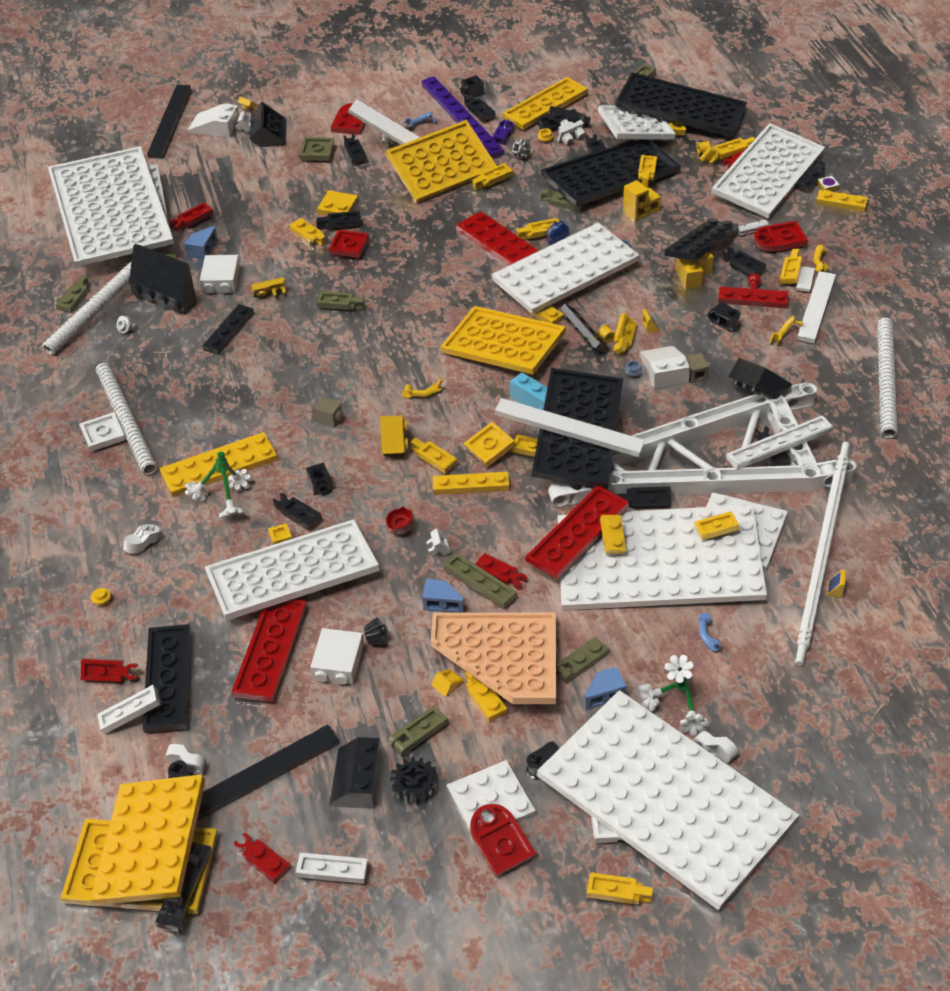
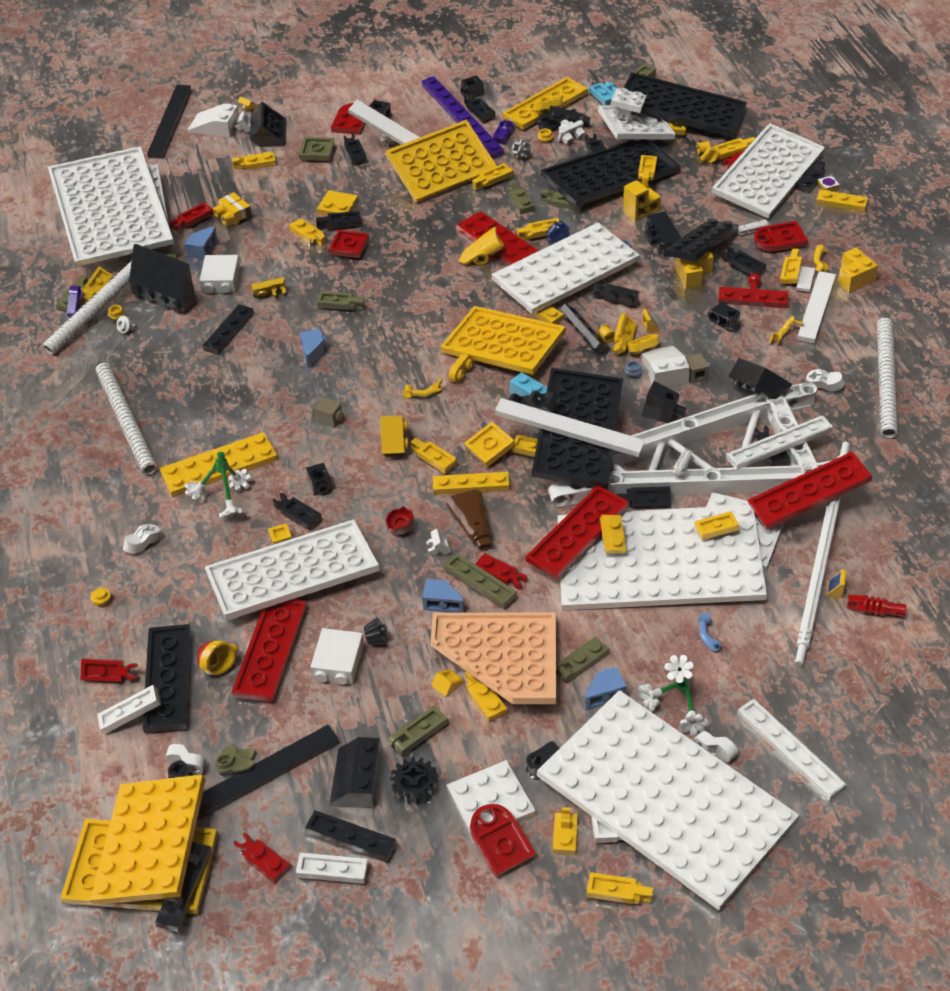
(74, 300): none -> piece
(95, 284): none -> yellow hinge
(102, 431): white plate -> none
(115, 312): none -> yellow plate
(216, 657): none -> yellow piece
(232, 209): none -> yellow hips
(234, 759): none -> olive plate
(254, 161): none -> yellow hinge
(312, 346): none -> medium blue slope
(350, 836): none -> black plate
(382, 107): none -> black brick
(418, 120): medium blue piece -> none
(460, 367): none -> yellow plate
(471, 514): none -> reddish brown piece
(479, 250): none -> yellow panel
(520, 198): none -> olive hinge
(538, 400): none -> black hinge
(541, 107): none -> yellow plate
(565, 832): none -> yellow plate
(603, 92): none -> medium azure plate
(617, 294): none -> black plate
(627, 102): none -> white plate
(642, 343): none -> yellow plate
(660, 231): none -> black piece
(662, 404): none -> black torso
(683, 462): none -> white axle
(792, 749): none -> white tile
(809, 490): none -> red plate
(823, 379): none -> white piece
(856, 270): none -> yellow brick
(877, 606): none -> red hinge

